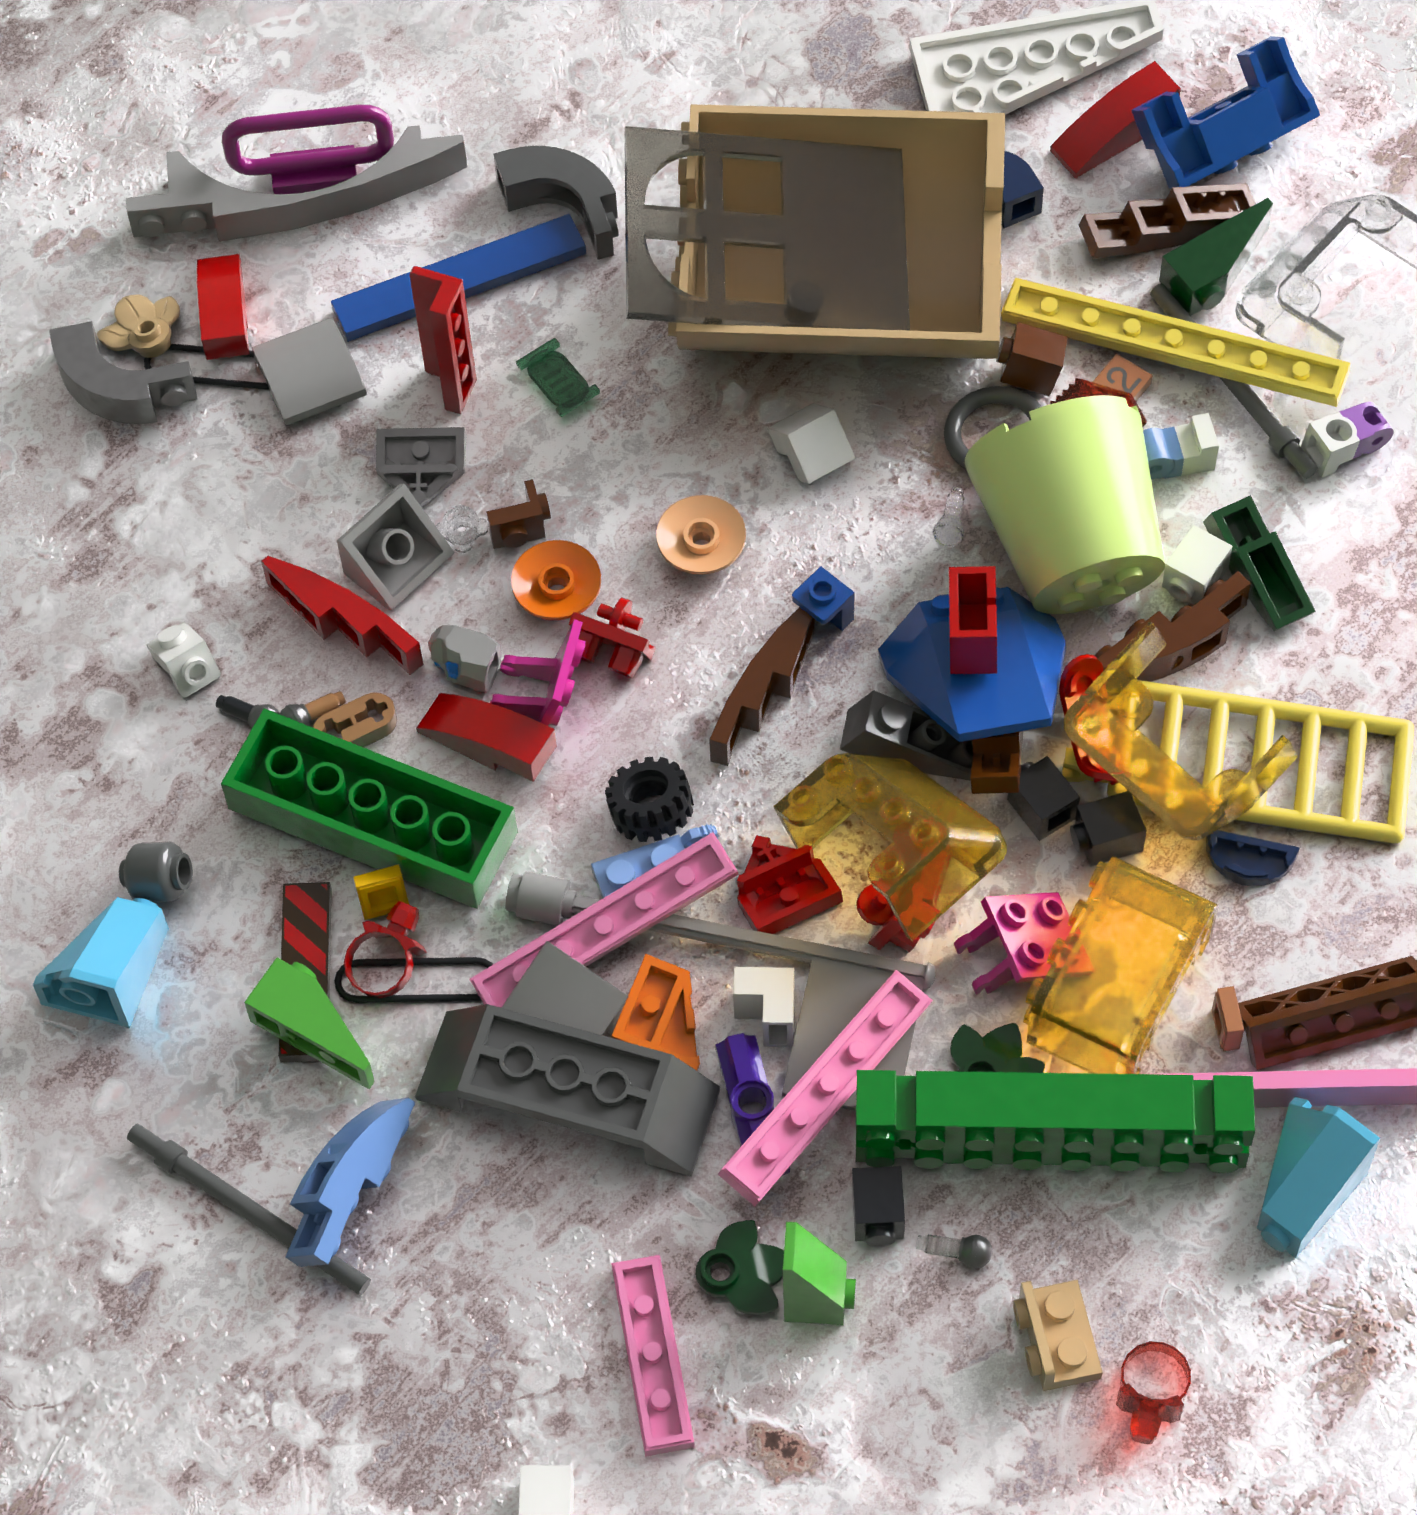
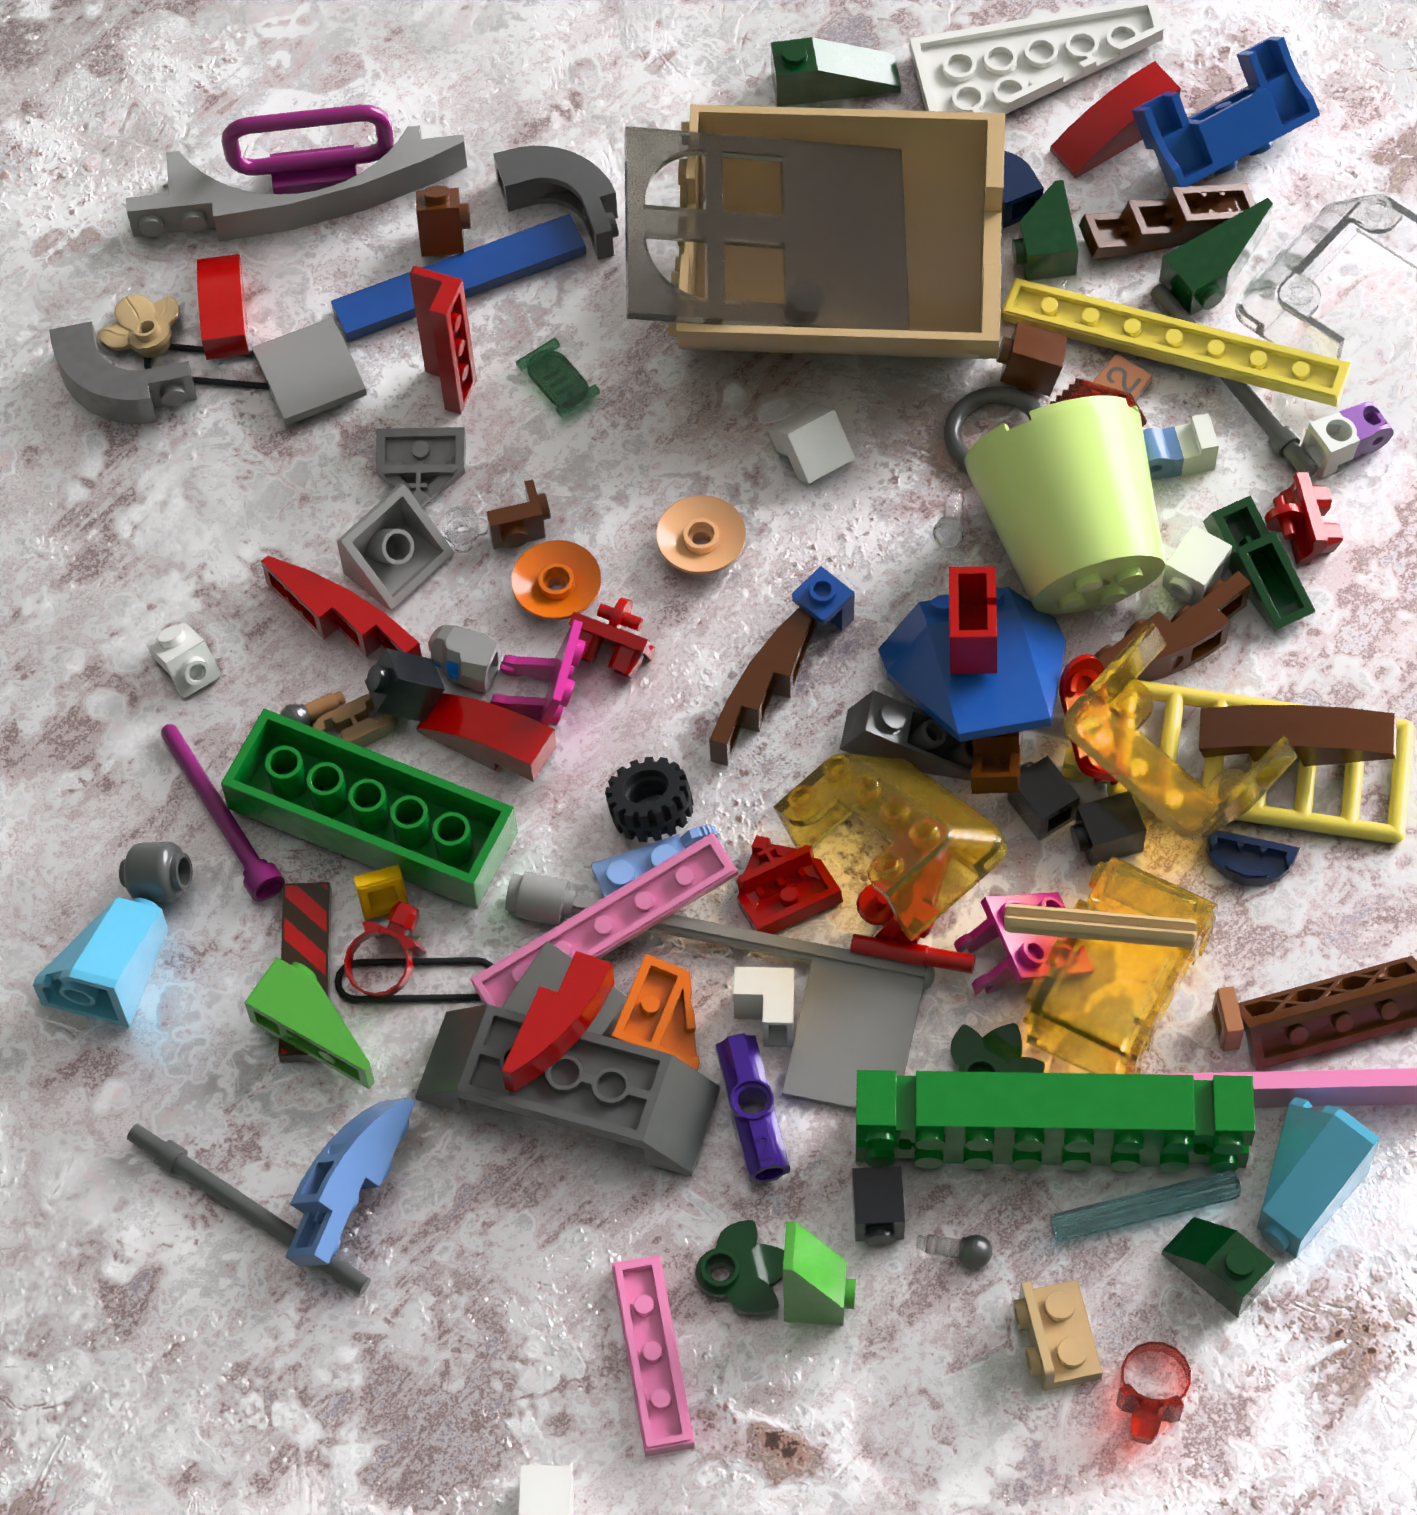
(242, 709): black piece -> none
(260, 877): none -> magenta piece
(404, 685): none -> black brick
(441, 221): none -> reddish brown brick
(558, 1020): none -> red slope
(824, 1088): bright pink tile -> none
(829, 70): none -> dark green slope
(912, 953): none -> red piece
(1047, 237): none -> dark green slope
(1100, 926): none -> tan axle
(1145, 1206): none -> clear light blue axle
(1221, 1263): none -> dark green slope
(1300, 520): none -> red hips
(1316, 732): none -> reddish brown slope

